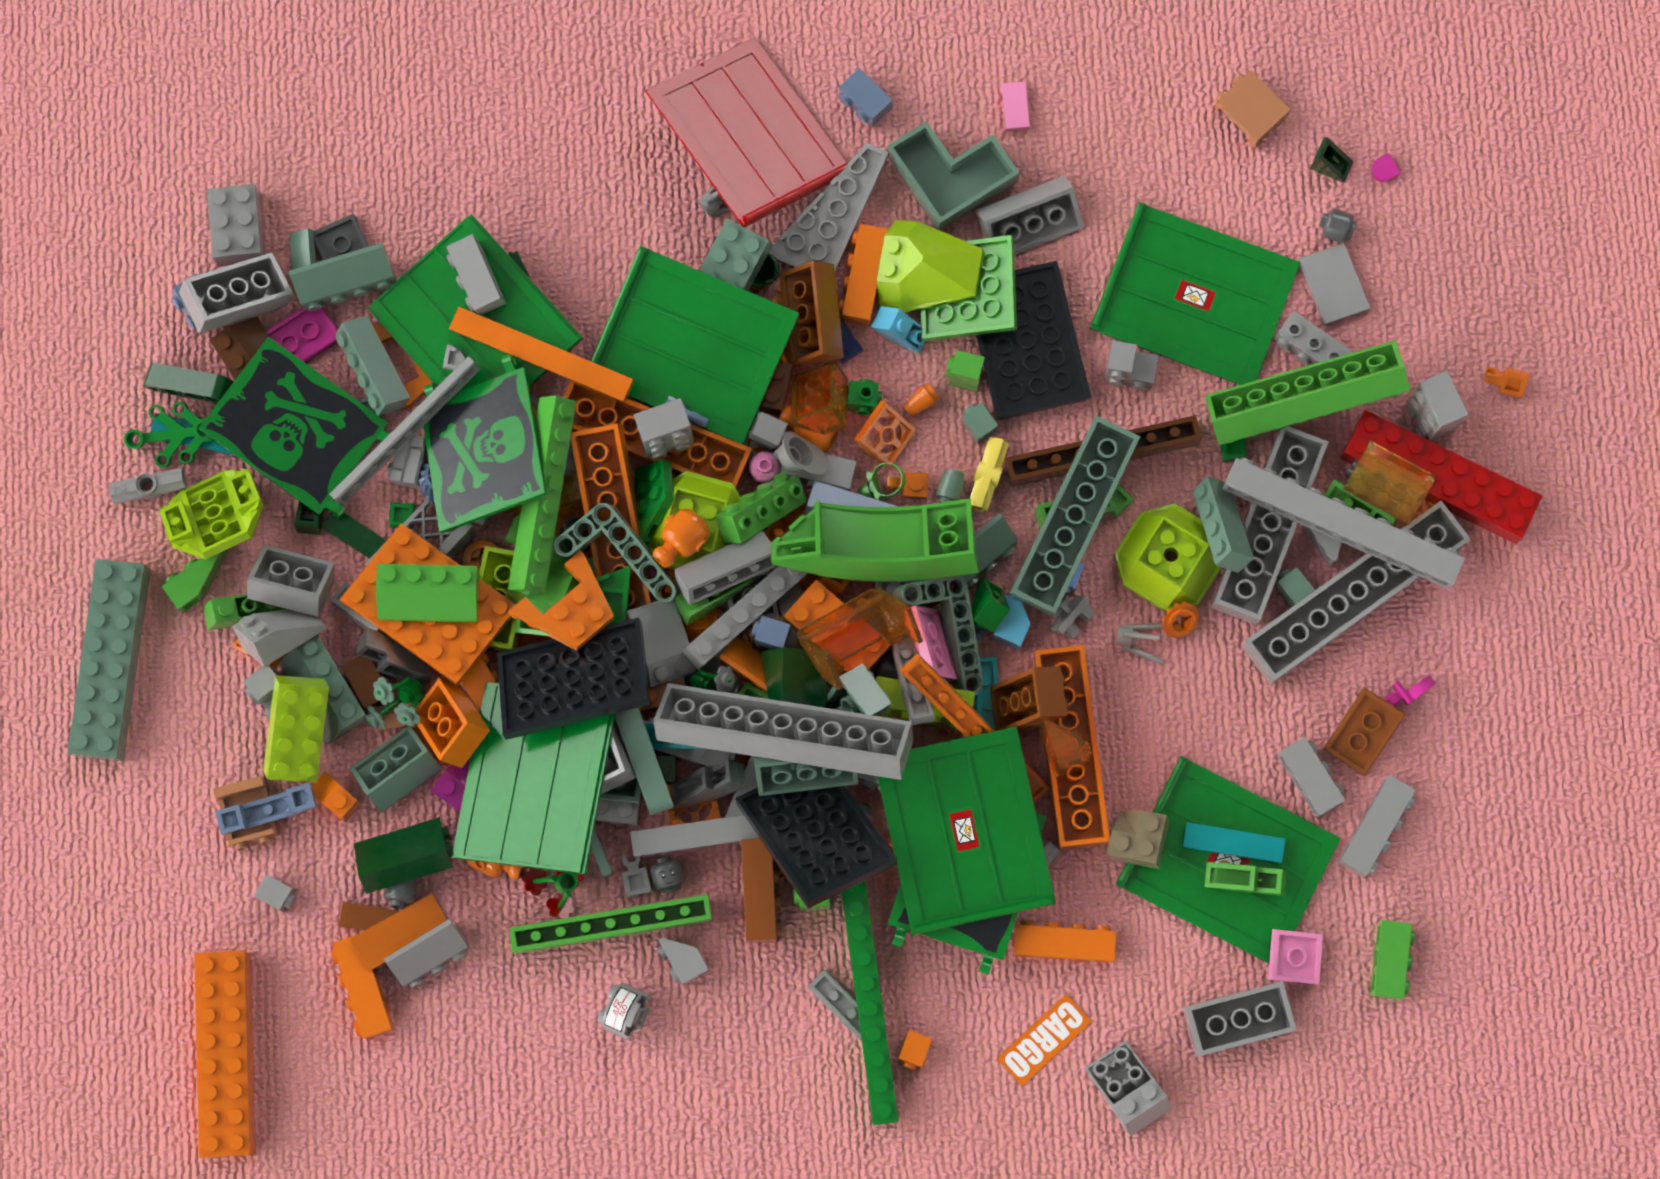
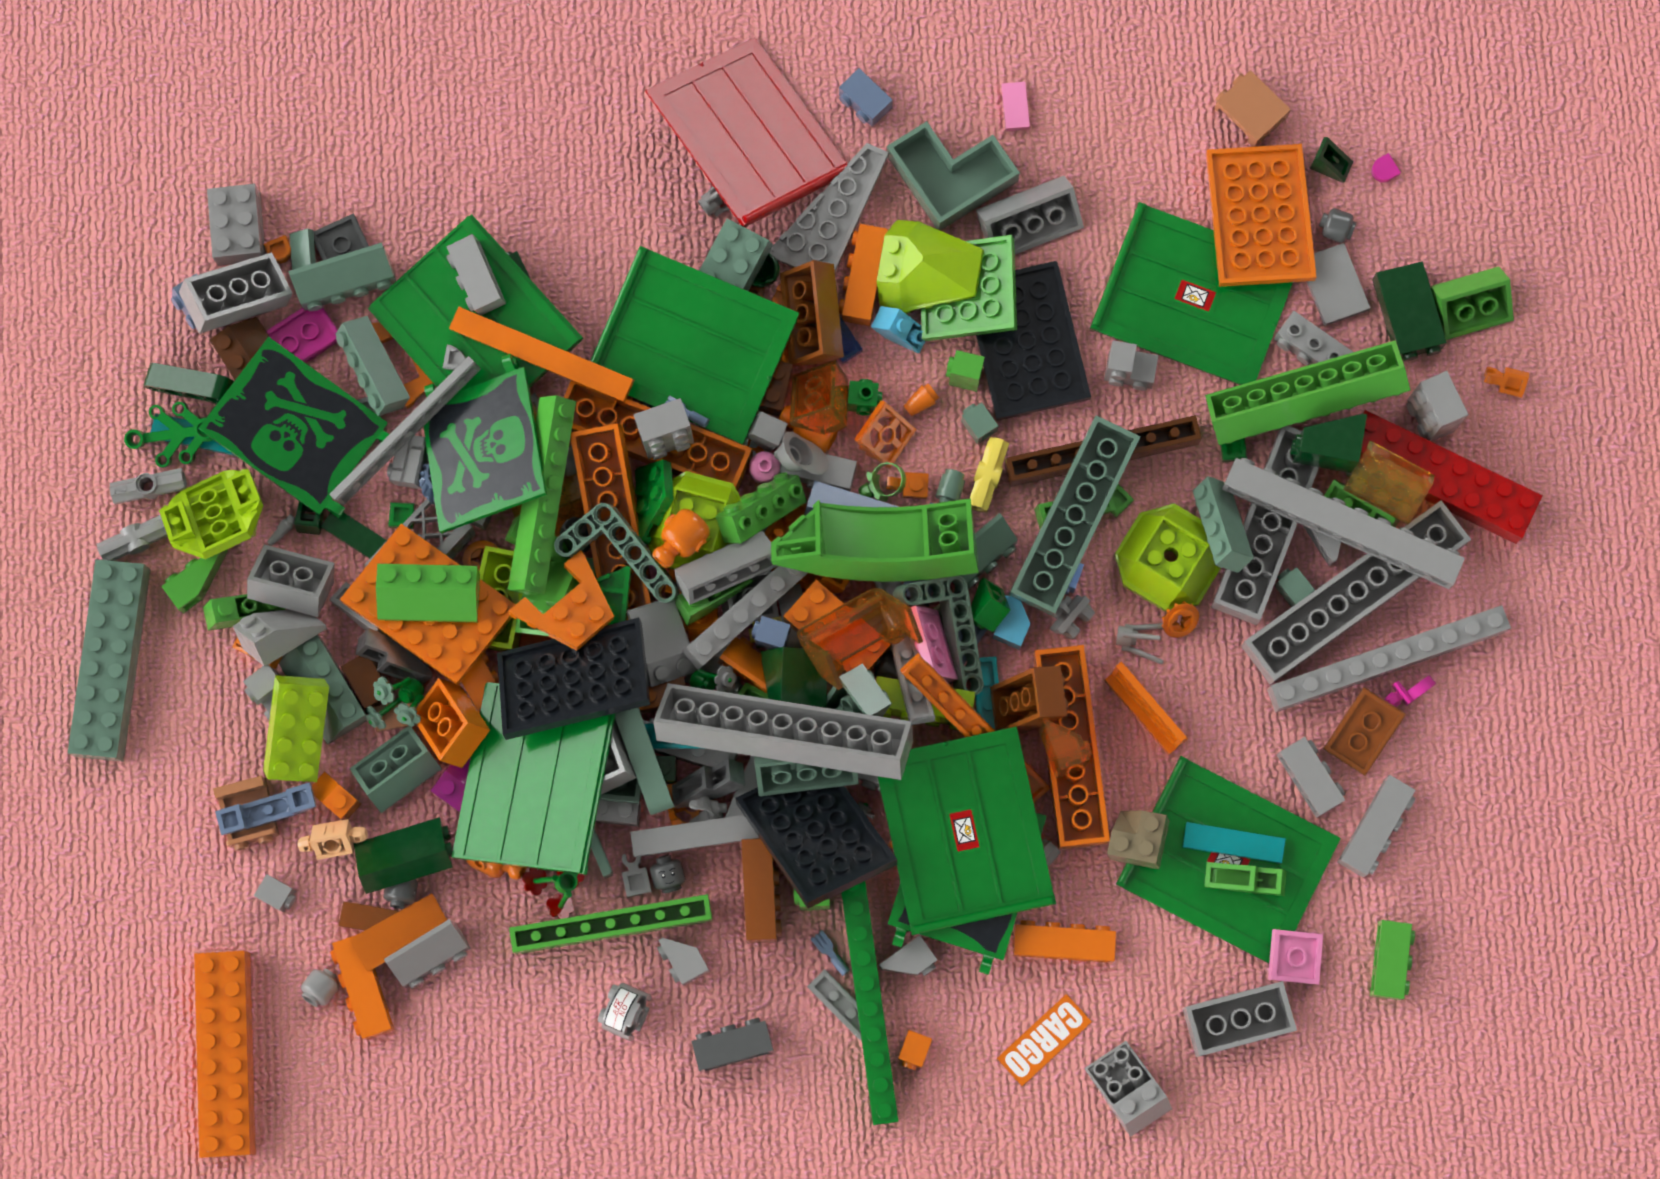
(132, 539): none -> light grey piece
(280, 248): none -> orange tile
(282, 529): none -> light grey piece
(319, 987): none -> light grey head
(332, 839): none -> light nougat piece
(711, 808): none -> light grey helmet
(732, 1045): none -> dark grey brick
(825, 946): none -> sand blue piece
(911, 959): none -> light grey slope
(1145, 709): none -> orange fence
(1260, 215): none -> orange plate
(1331, 444): none -> dark green slope
(1388, 658): none -> light grey brick
(1409, 310): none -> dark green brick
(1474, 302): none -> bright green slope

